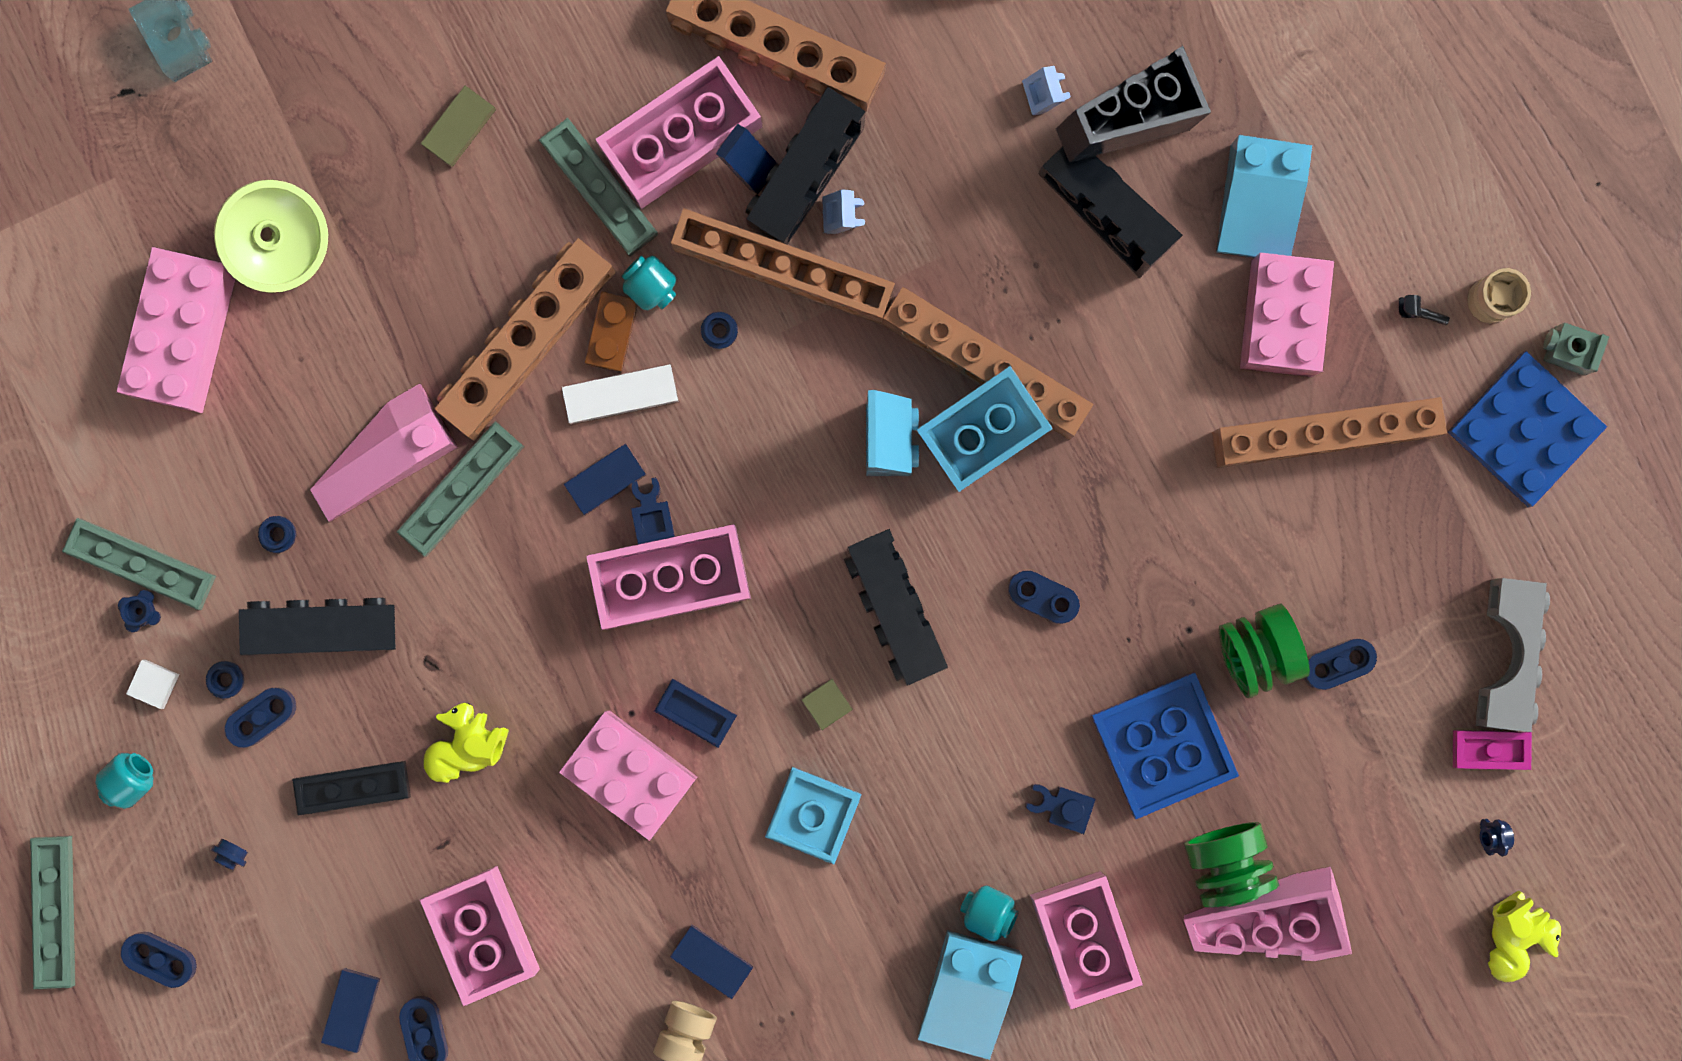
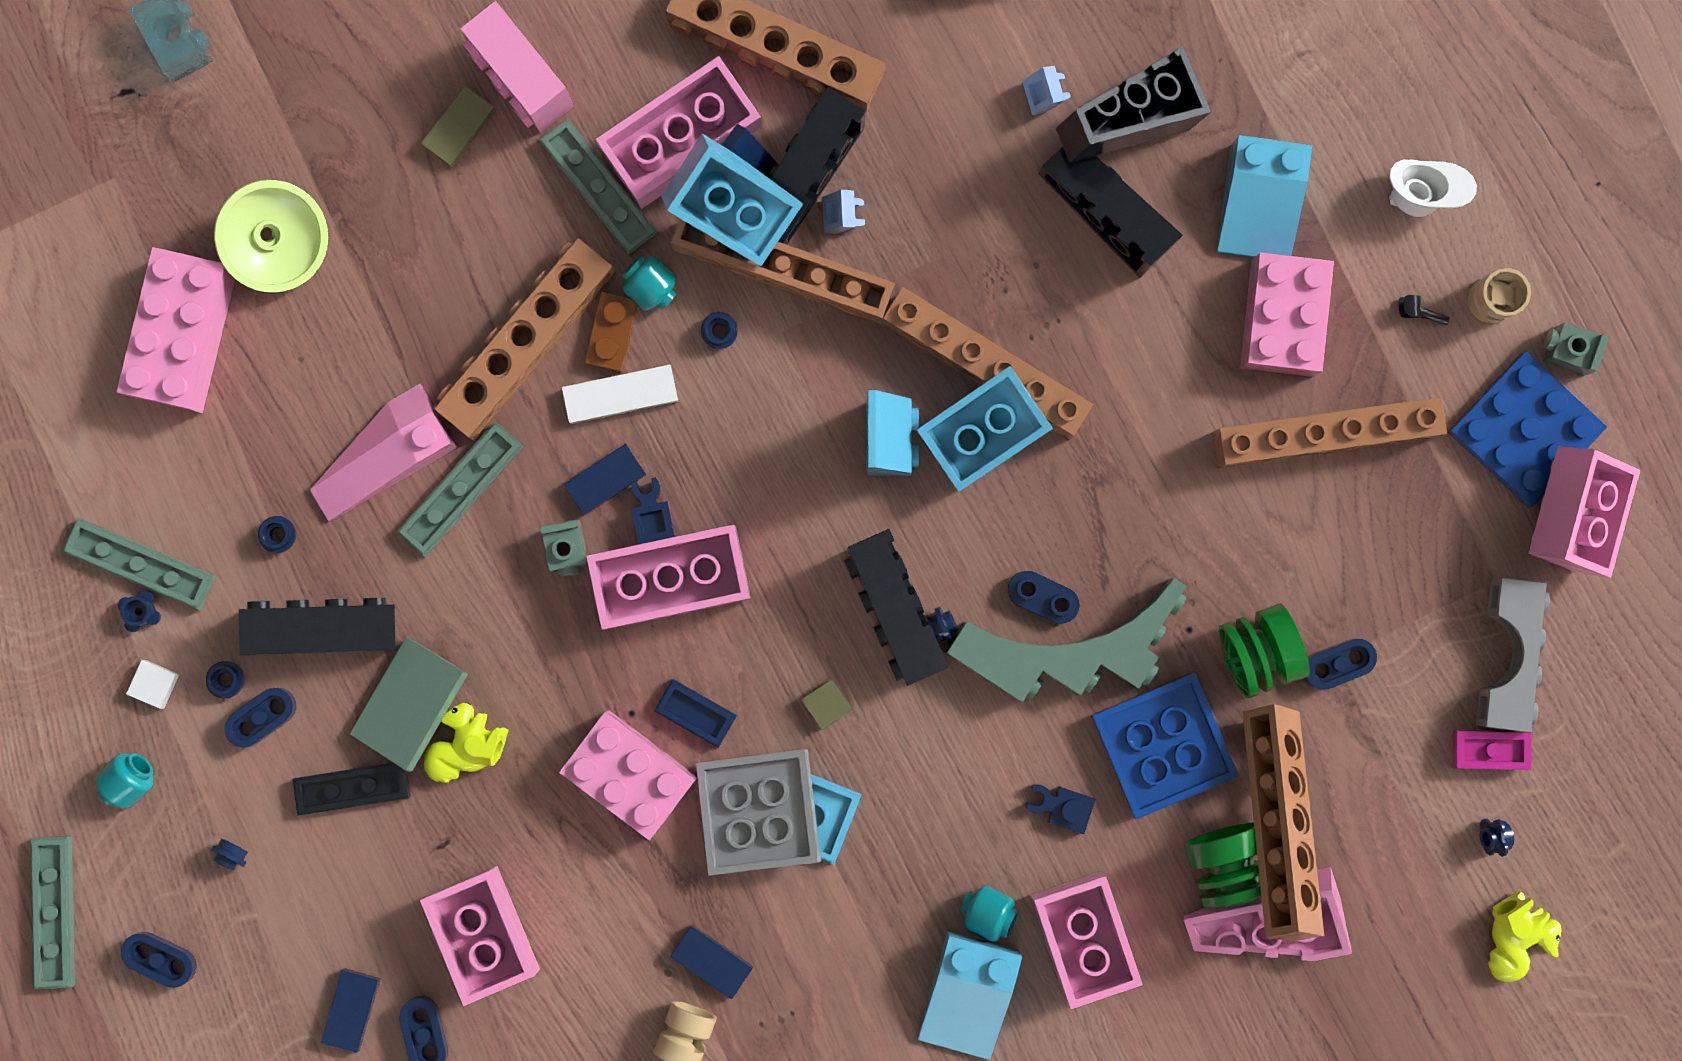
(408, 704): none -> sand green tile
(516, 68): none -> bright pink brick
(572, 534): none -> sand green brick
(730, 200): none -> medium azure slope
(758, 812): none -> light grey plate
(942, 624): none -> dark blue plate
(1121, 651): none -> sand green arch
(1282, 824): none -> nougat brick
(1430, 185): none -> white piece
(1584, 511): none -> bright pink brick

